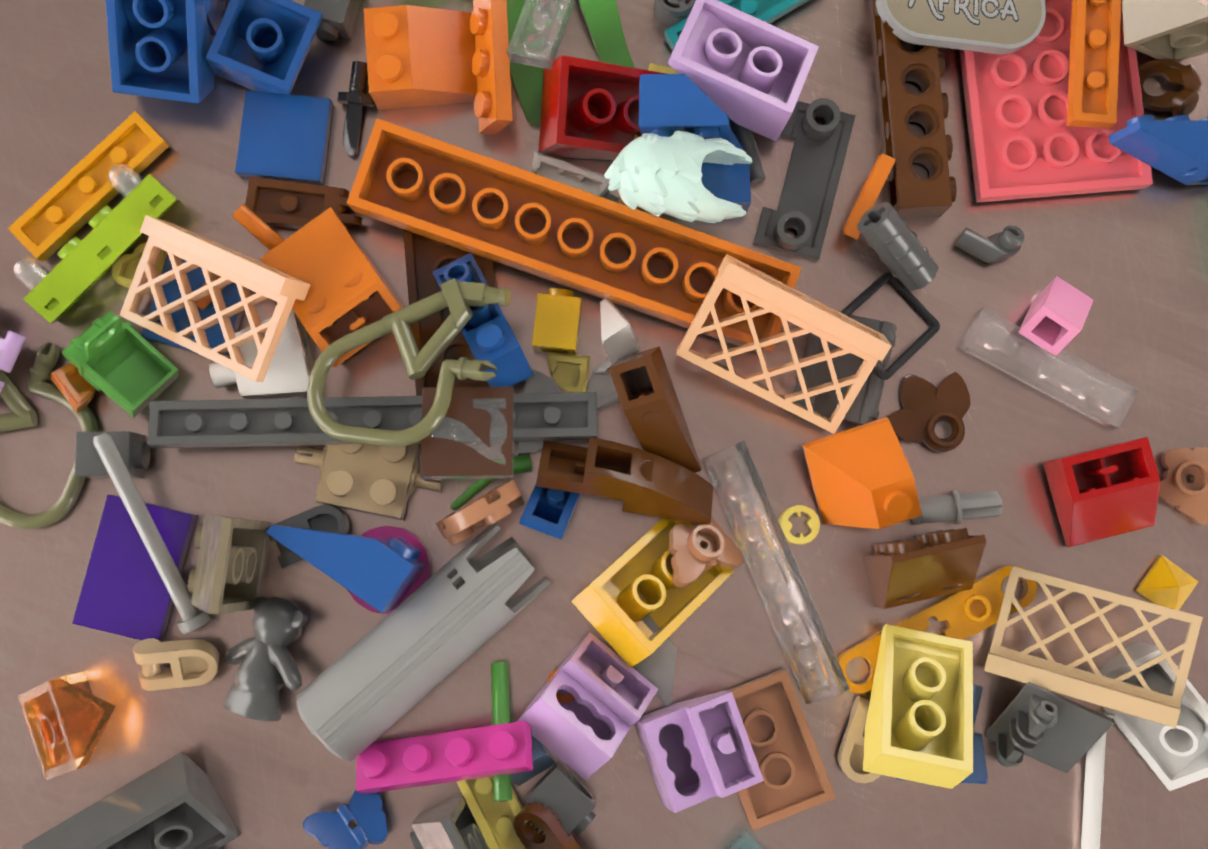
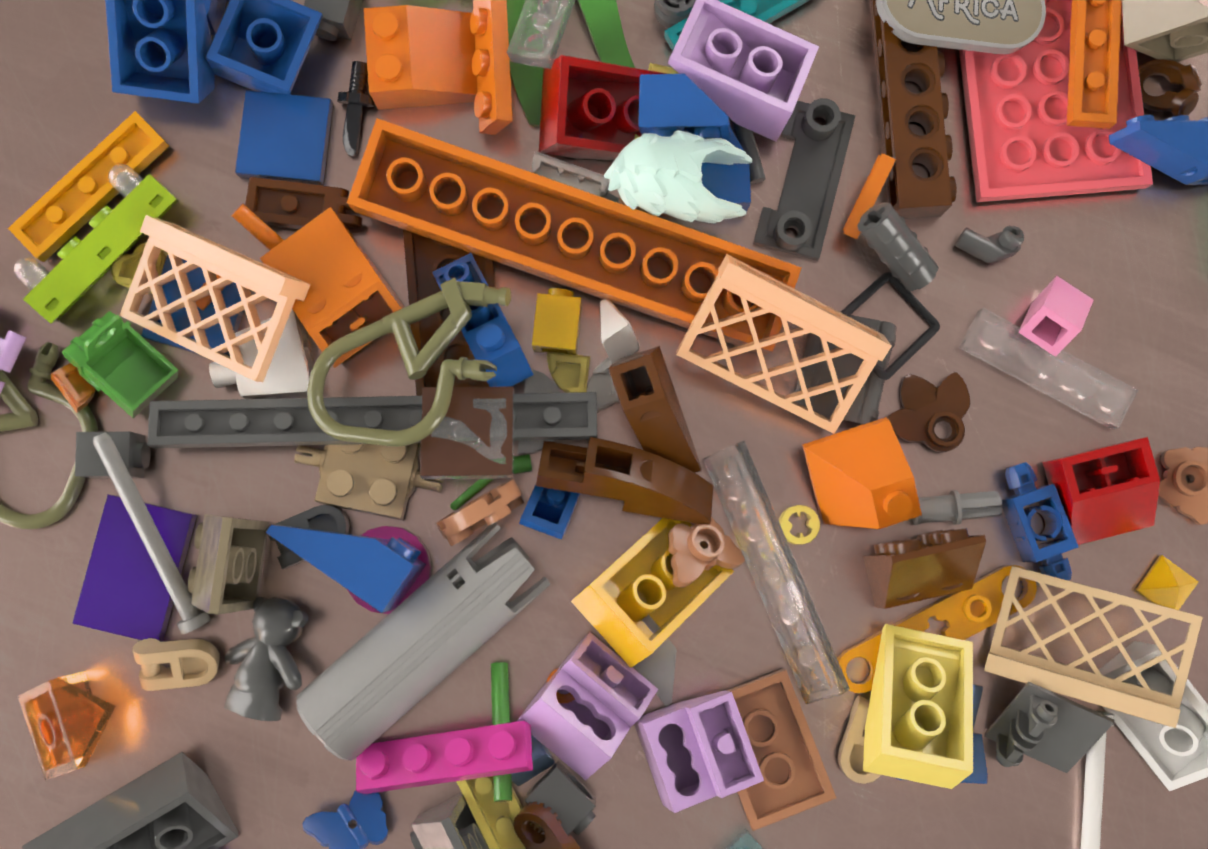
(1022, 479): none -> blue piece

